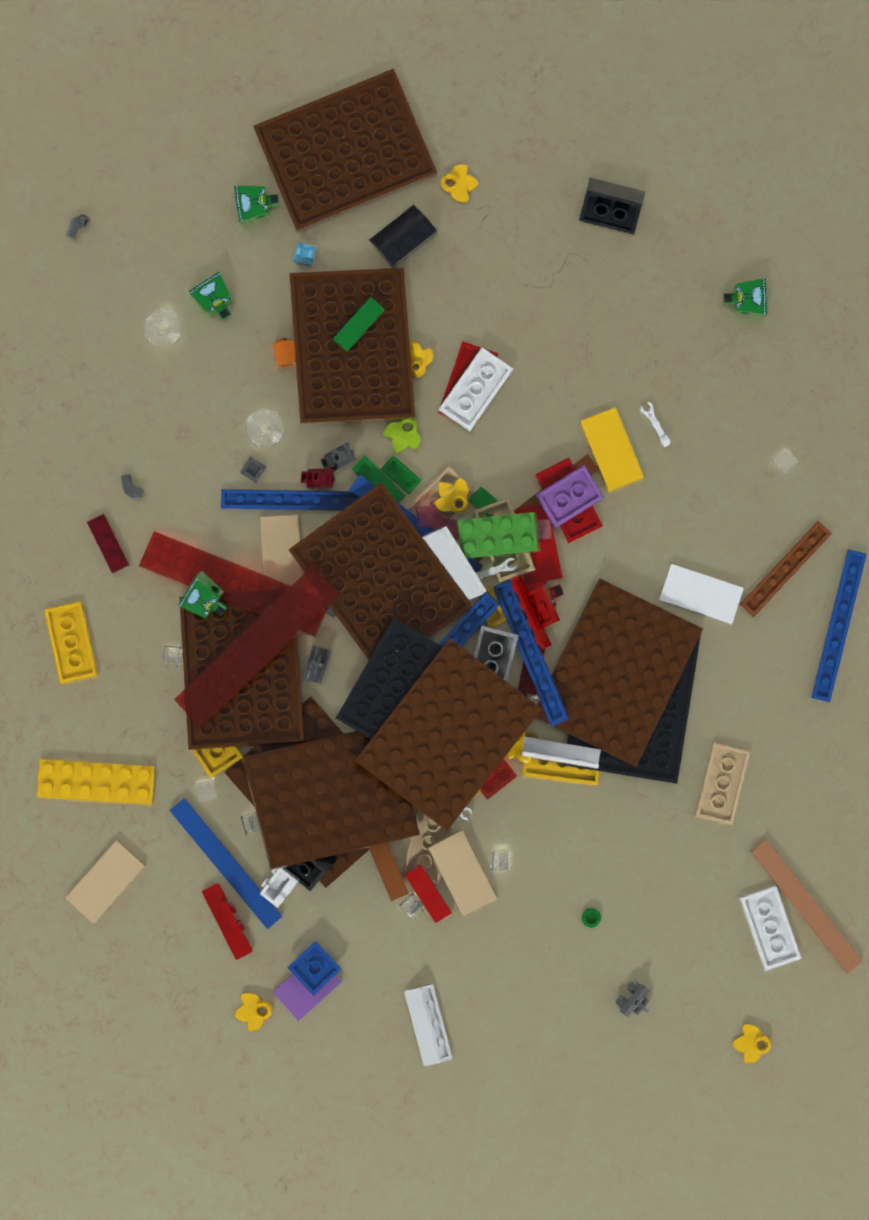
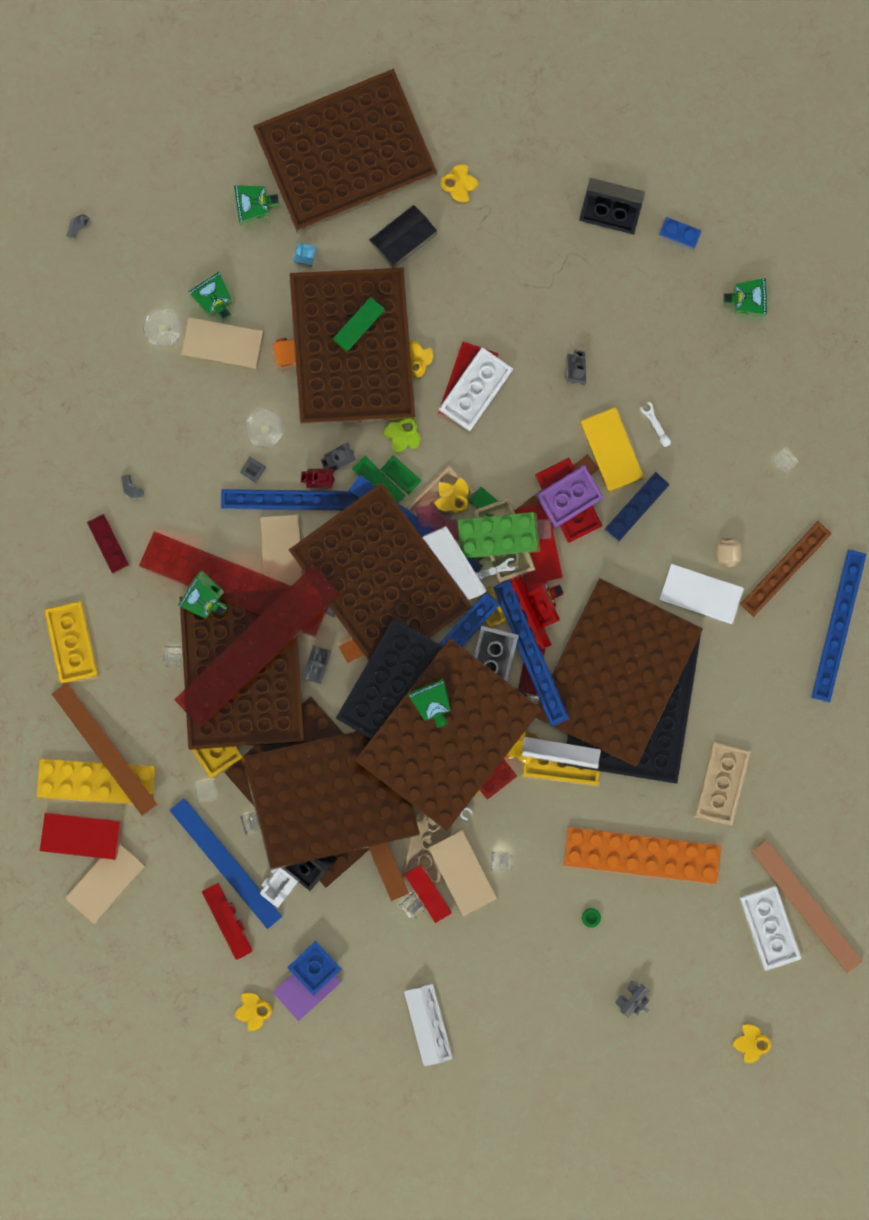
(80, 836): none -> red tile
(104, 749): none -> dark orange tile
(222, 343): none -> tan tile
(350, 651): none -> clear orange tile
(432, 702): none -> green torso
(576, 367): none -> dark grey hips
(636, 507): none -> dark blue brick
(642, 855): none -> orange plate
(680, 233): none -> blue plate
(728, 552): none -> tan head

